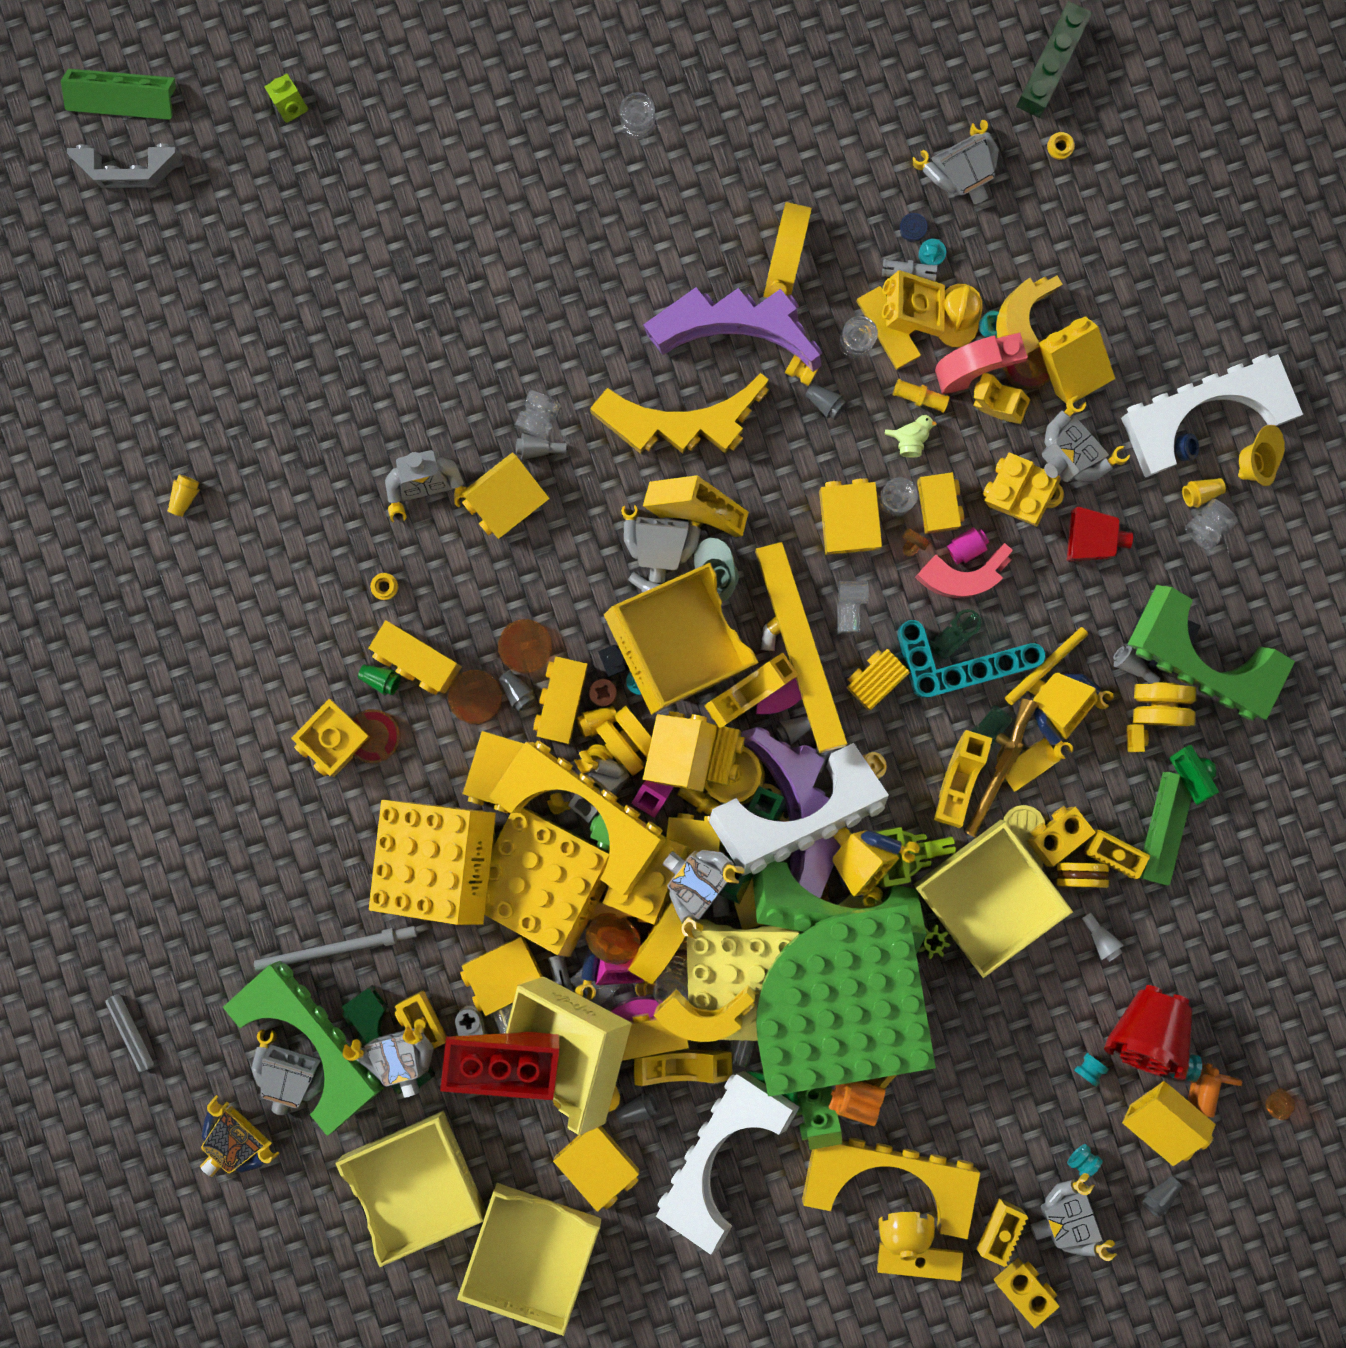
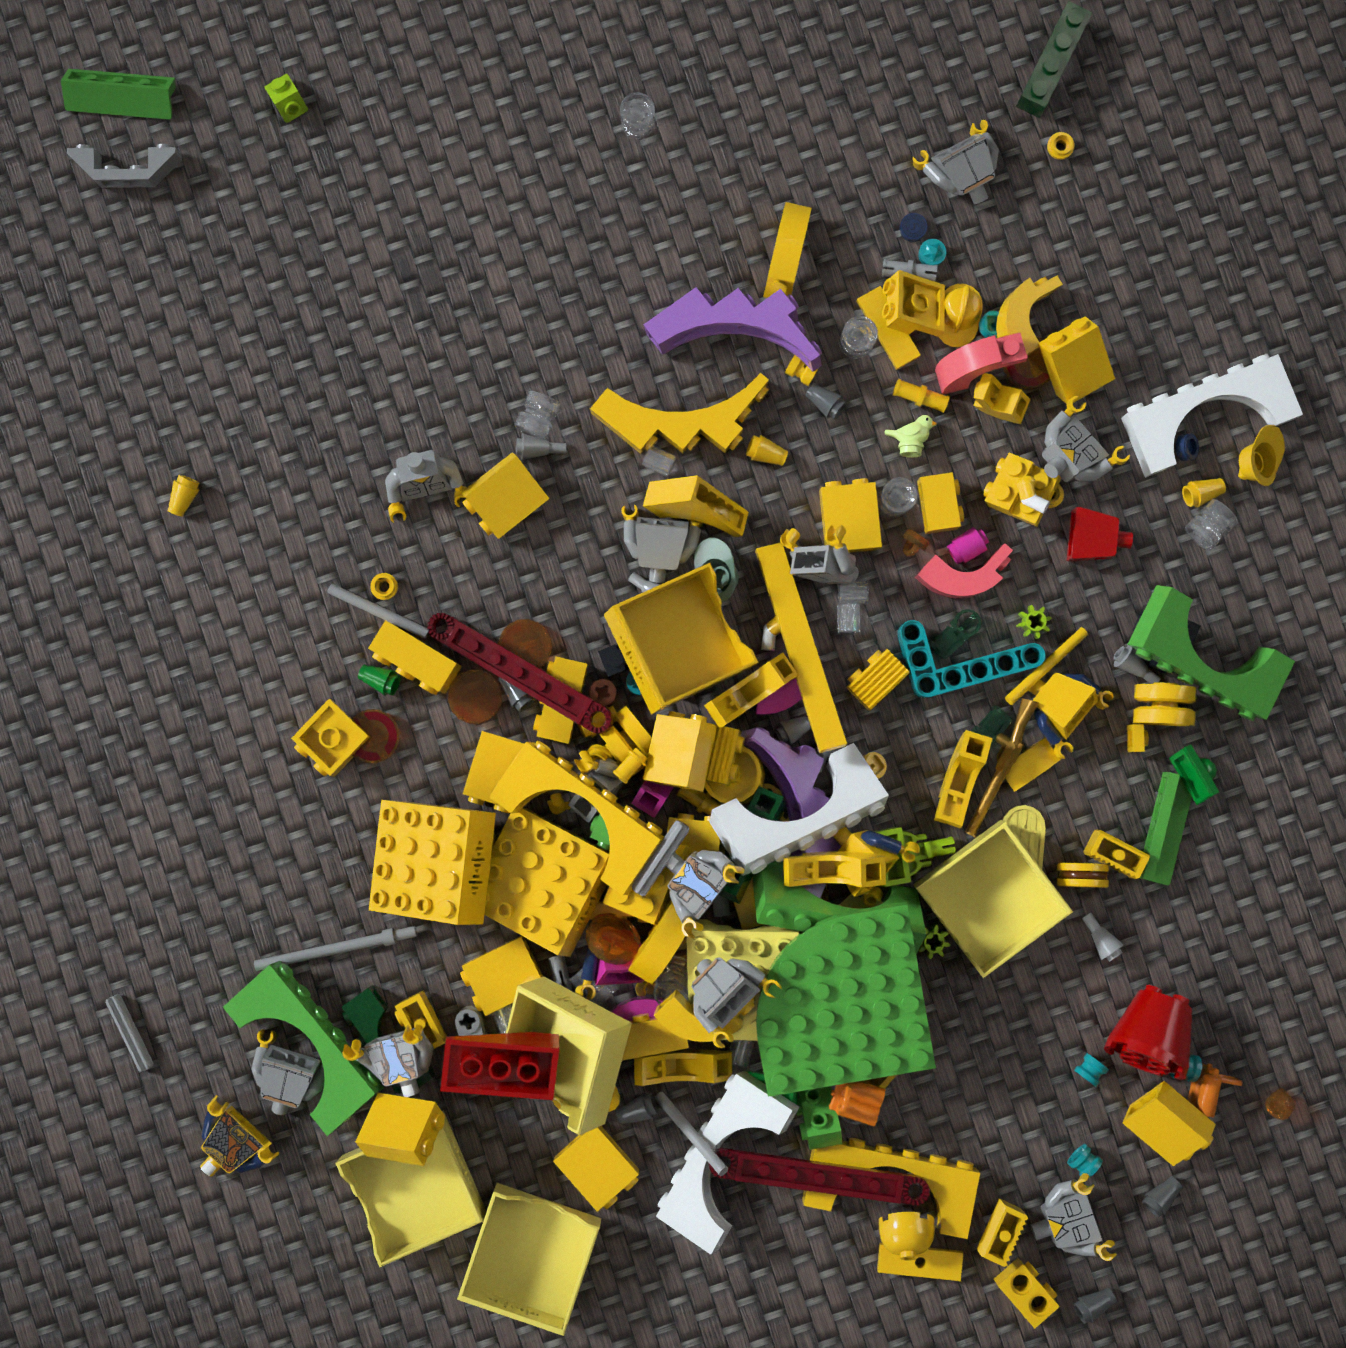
(378, 611): none -> light grey bar
(400, 1129): none -> yellow brick
(520, 673): none -> dark red plate
(630, 765): none -> yellow pin
(659, 461): none -> clear piece
(660, 858): none -> light grey axle
(691, 1133): none -> light grey bar
(723, 991): none -> light grey torso
(766, 451): none -> yellow cone
(821, 1177): none -> dark red plate
(822, 563): none -> light grey torso
(835, 867): none -> yellow arch
(1028, 496): none -> arm
(1042, 620): none -> lime gear
(1063, 841): yellow brick -> none
(1093, 1305): none -> dark grey cone

